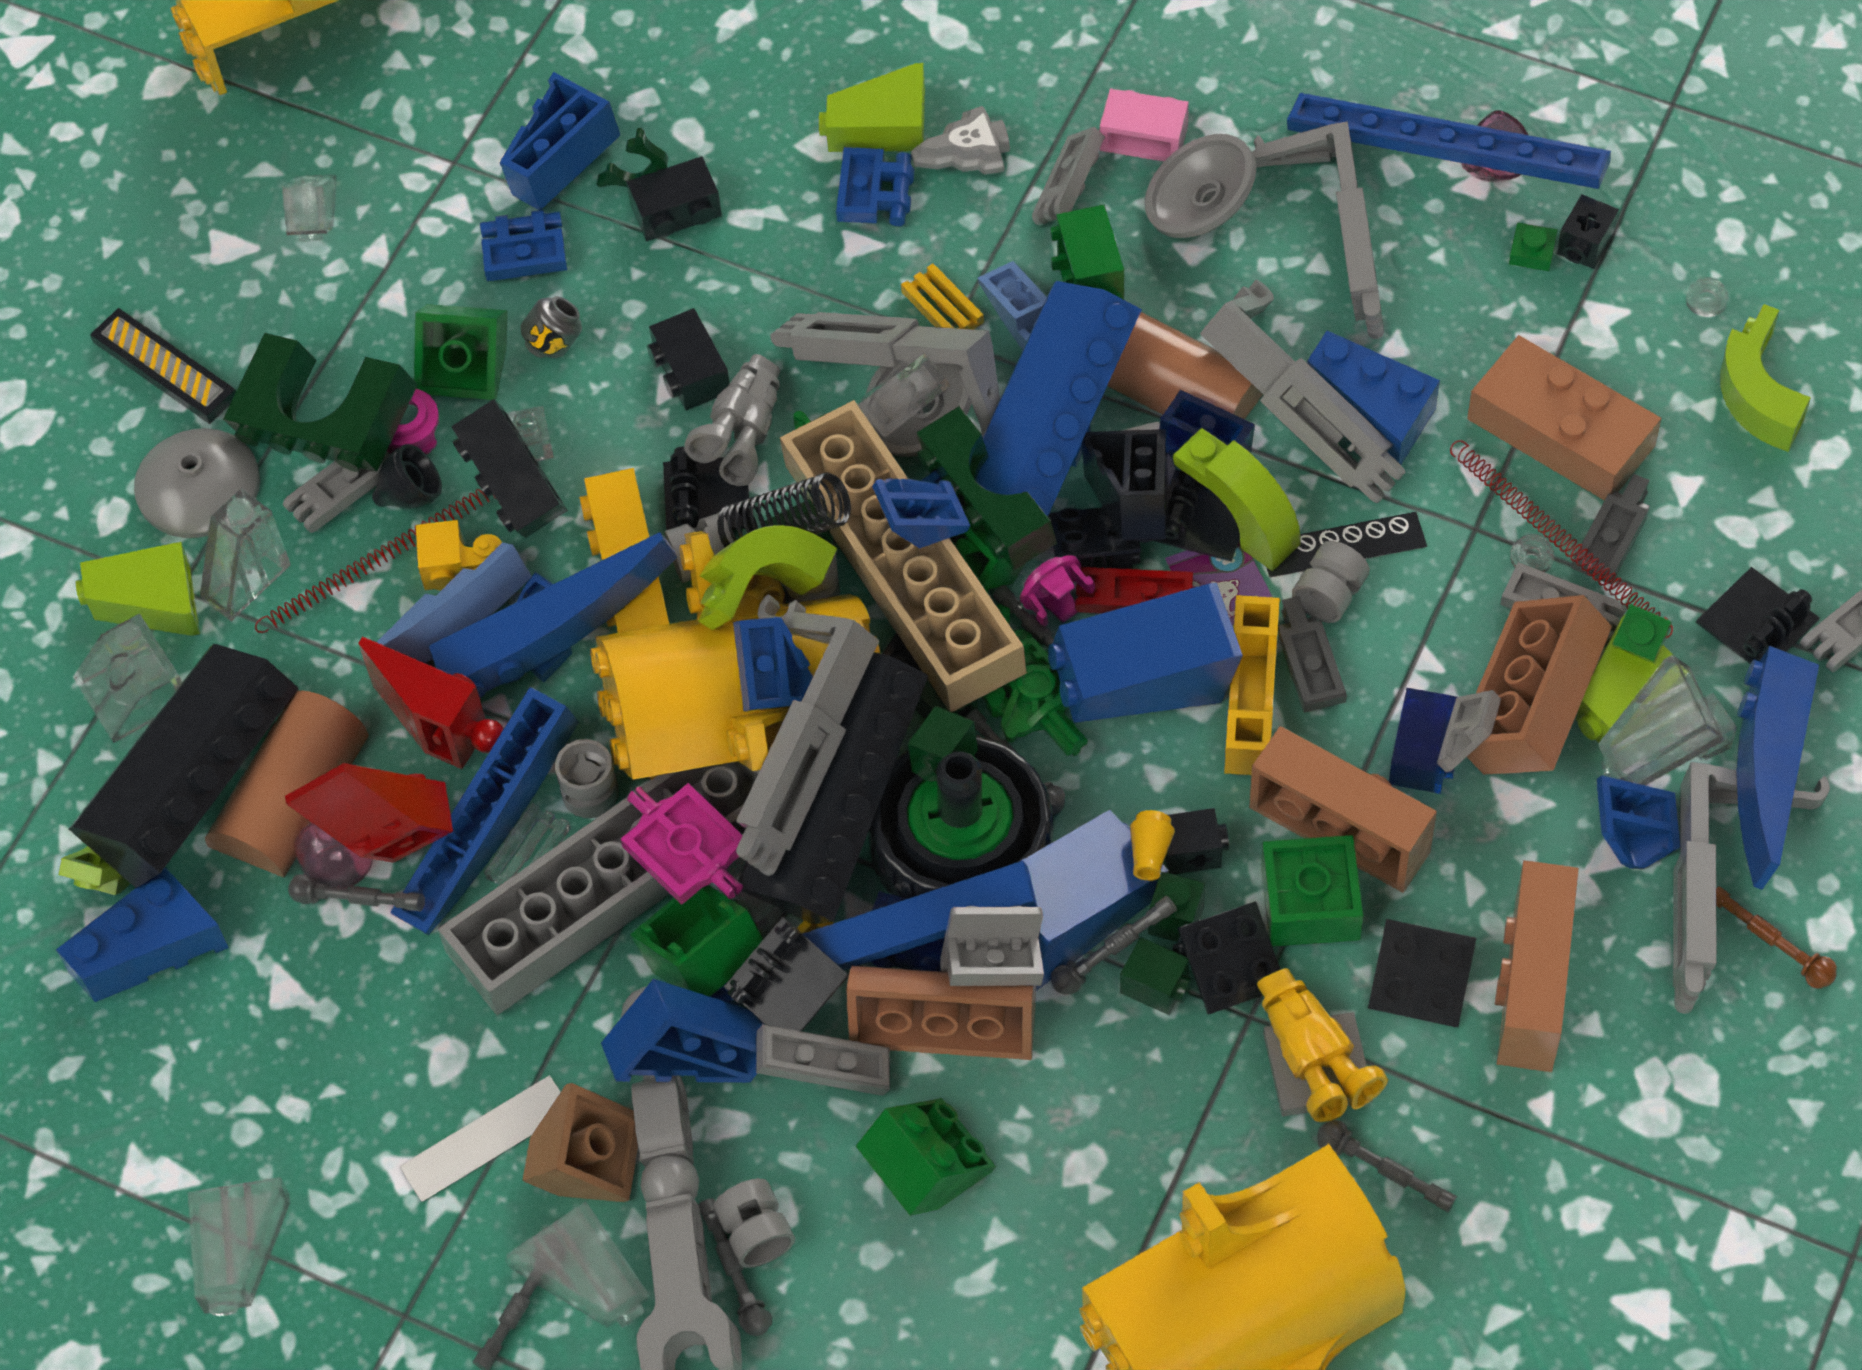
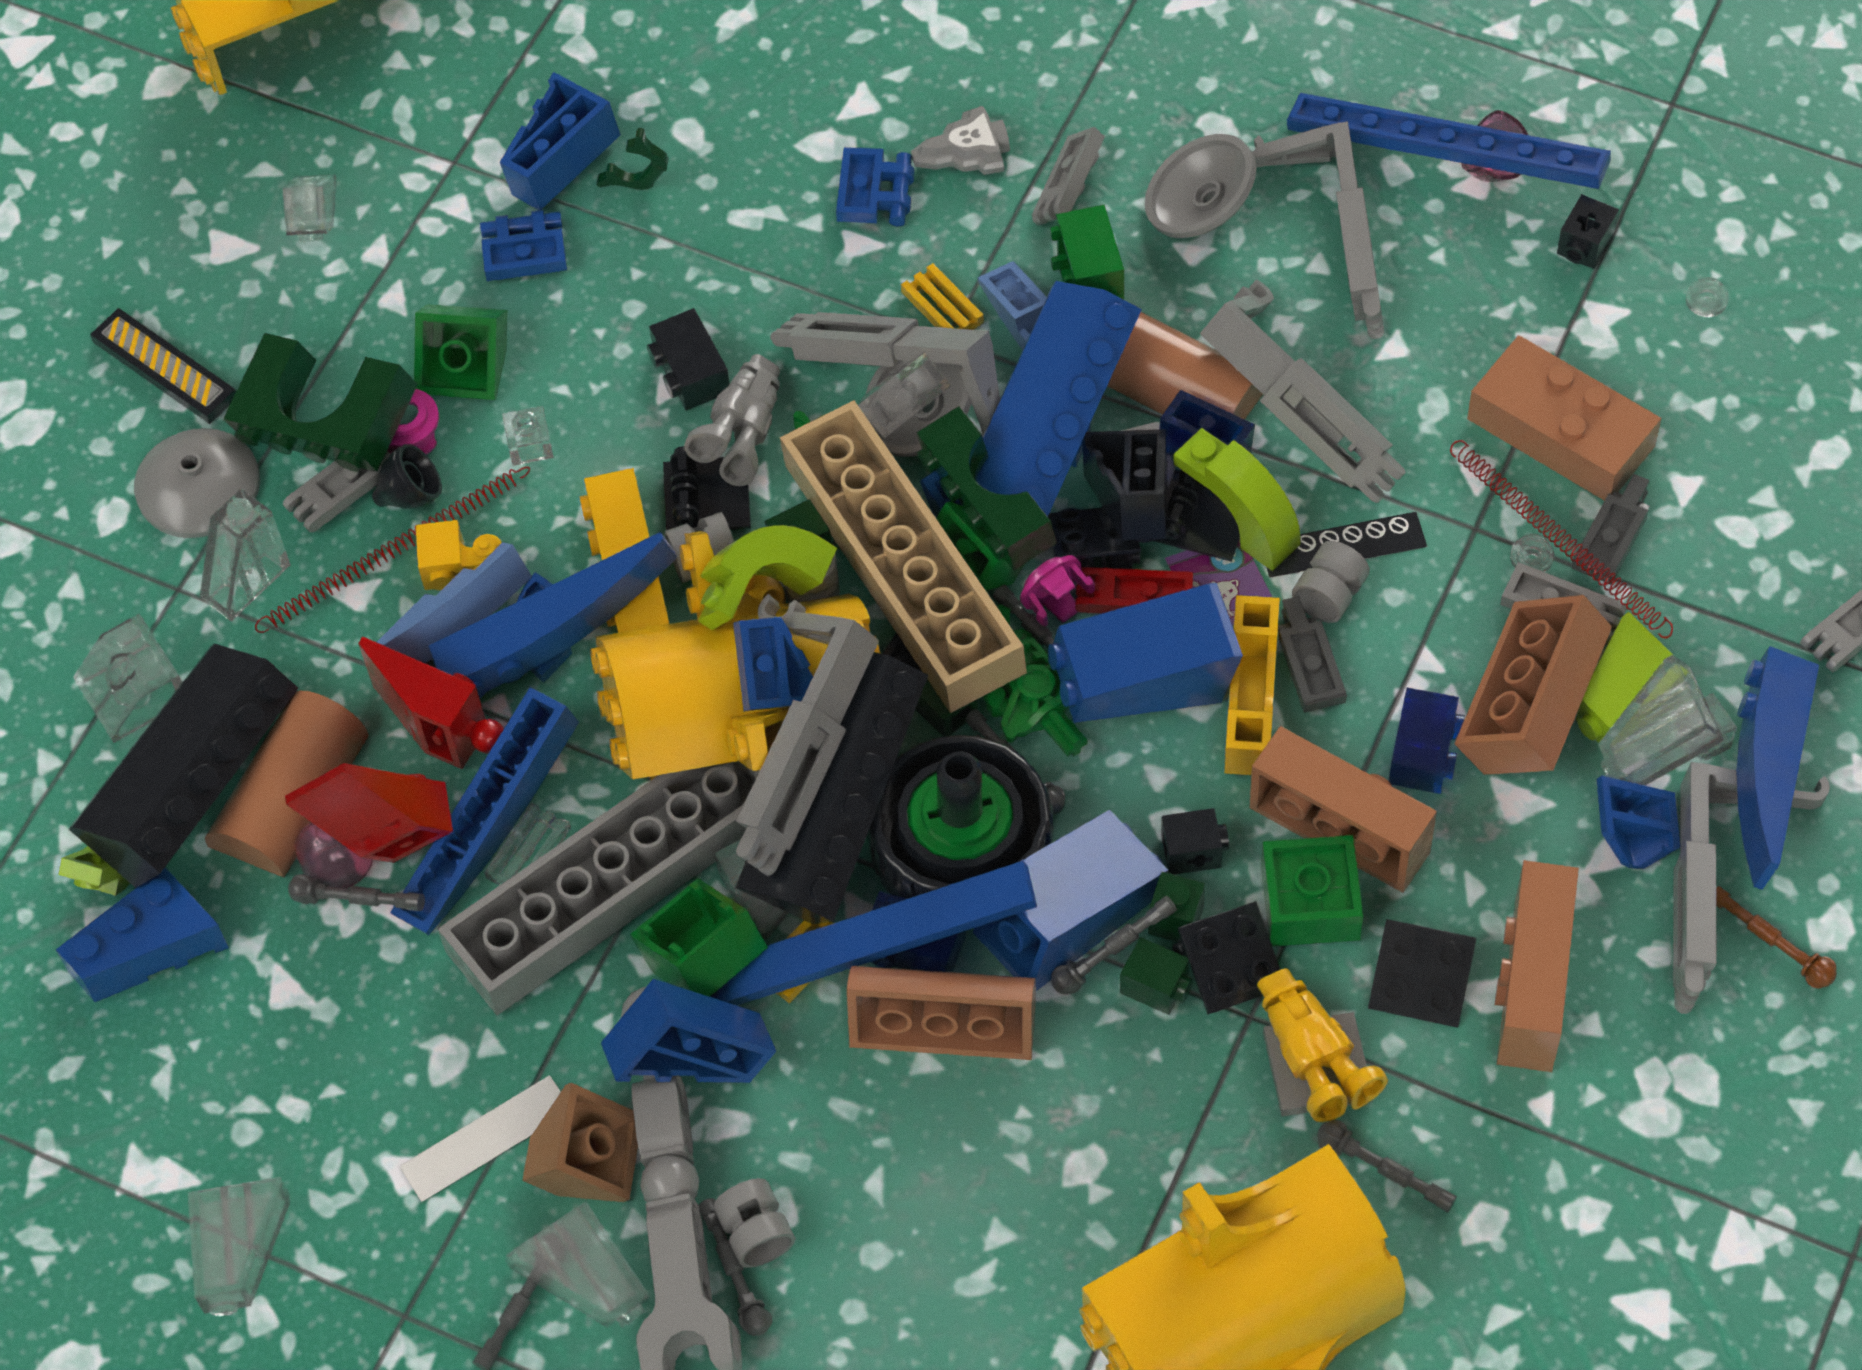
(144, 582): lime slope -> none
(507, 469): black brick -> none
(551, 327): flat silver head -> none
(586, 778): light grey wheel -> none
(674, 198): black brick -> none
(683, 843): dark pink plate -> none
(750, 522): black piece -> none
(786, 979): black hinge -> none
(823, 1060): light grey tile -> none
(877, 113): lime slope -> none
(921, 510): blue slope -> none
(924, 1154): green slope -> none
(939, 736): dark green brick -> none
(993, 946): light grey bracket -> none
(1143, 125): bright pink piece -> none
(1150, 841): yellow cone -> none
(1379, 388): blue wedge -> none
(1468, 727): light grey tile -> none
(1533, 246): green plate -> none
(1642, 633): green plate -> none
(1751, 395): lime arch -> none
(1757, 616): black hinge -> none

